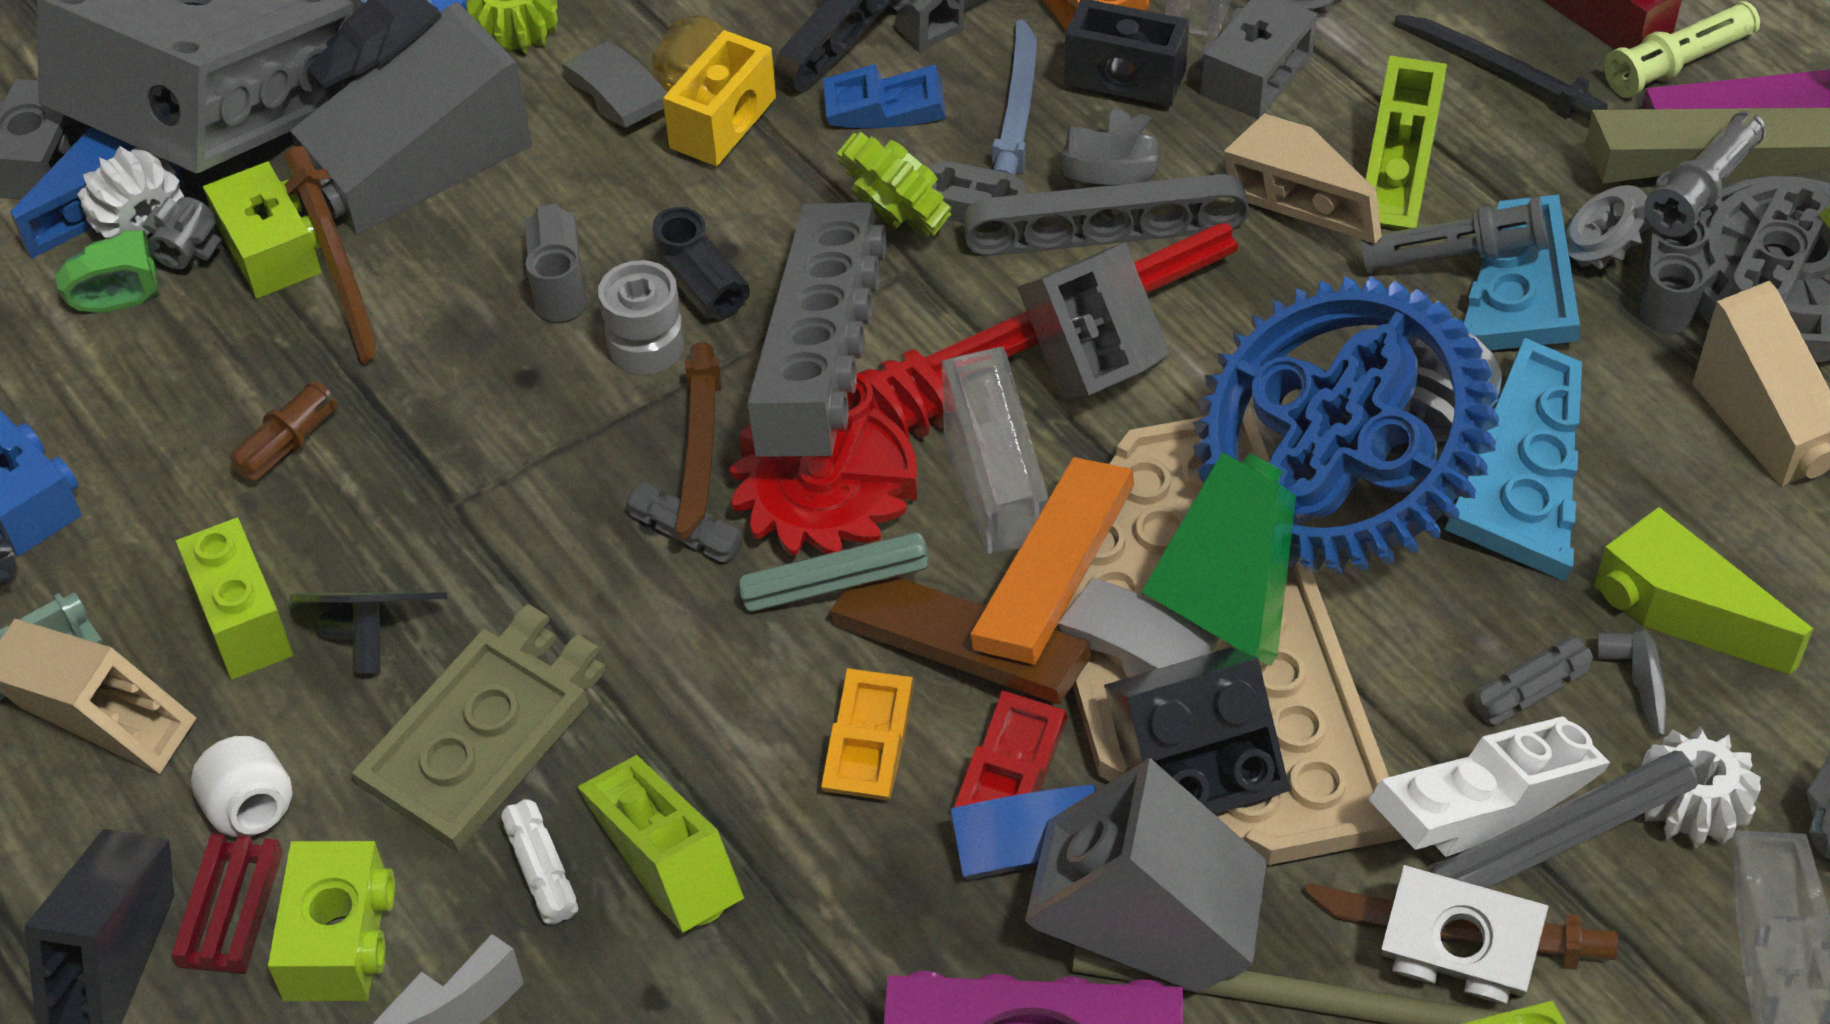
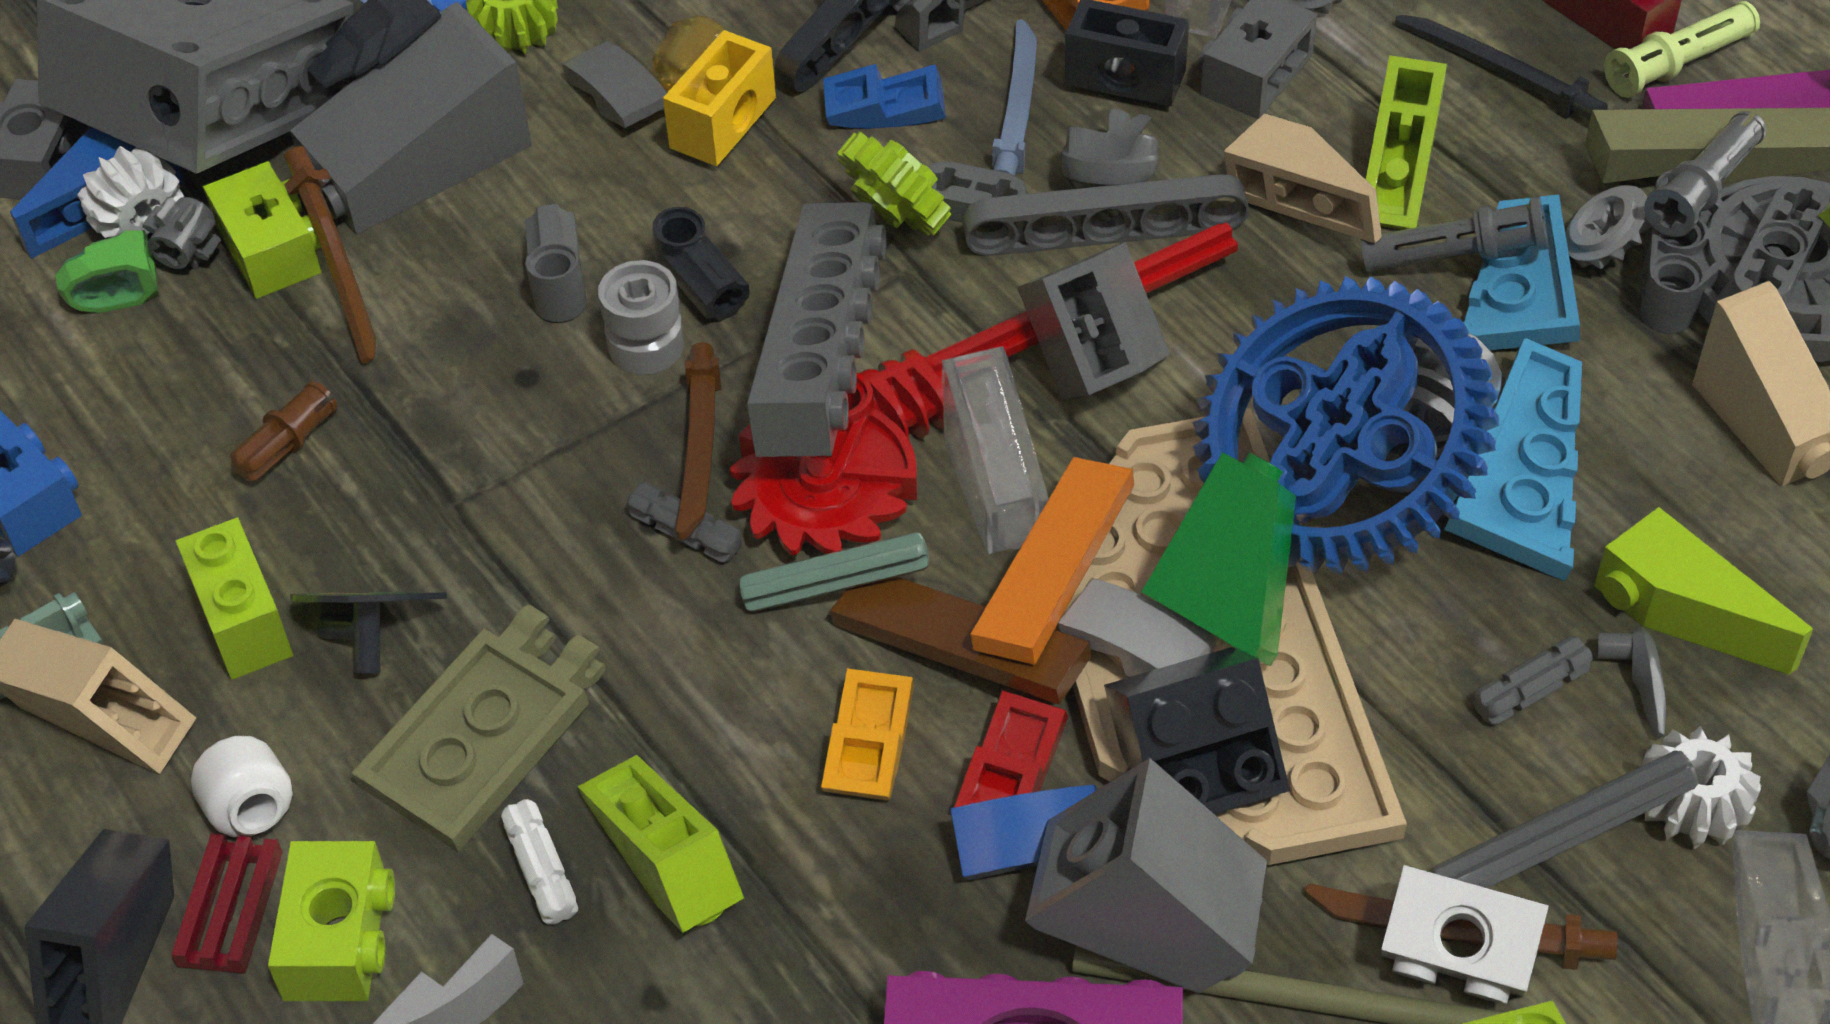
(1492, 790): white slope -> none

